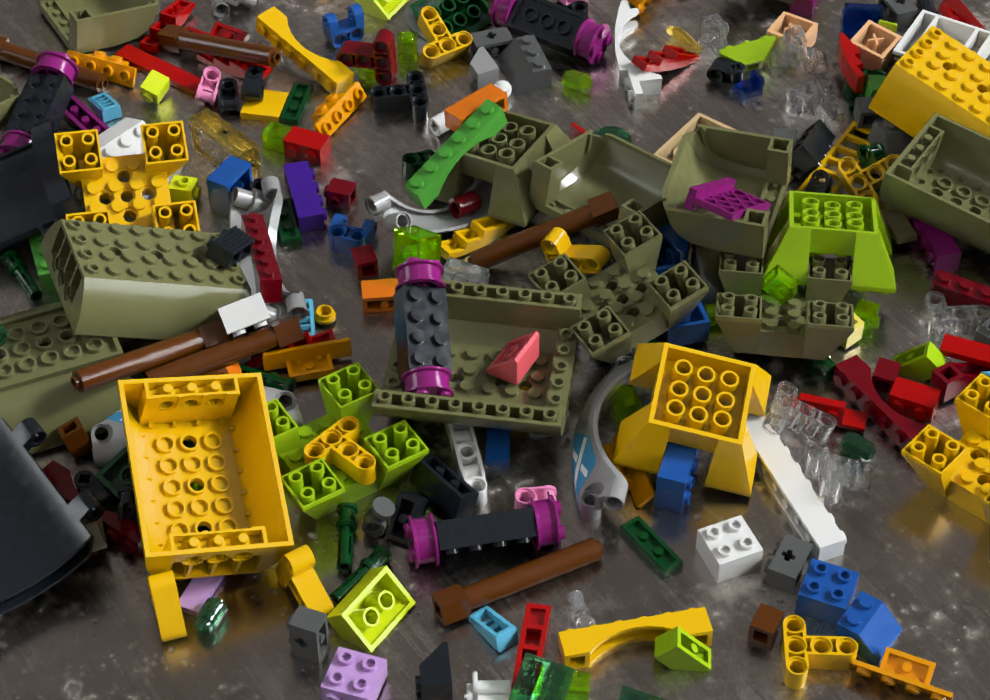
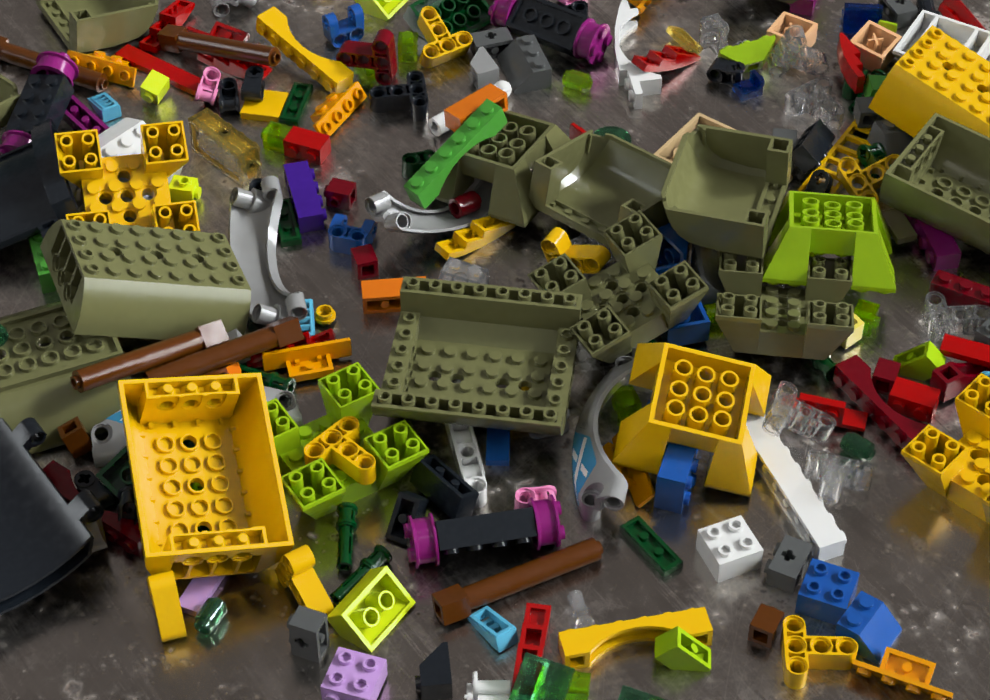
(32, 289): dark green pin -> none
(220, 183): blue brick -> none
(229, 247): black brick -> none
(244, 314): white brick -> none
(265, 266): dark red arch -> none
(377, 516): dark grey piece -> none
(415, 242): clear neon green brick -> none
(422, 328): black brick -> none
(516, 358): coral slope -> none
(598, 211): reddish brown brick -> none
(723, 199): magenta fence -> none
(780, 284): clear neon green brick -> none

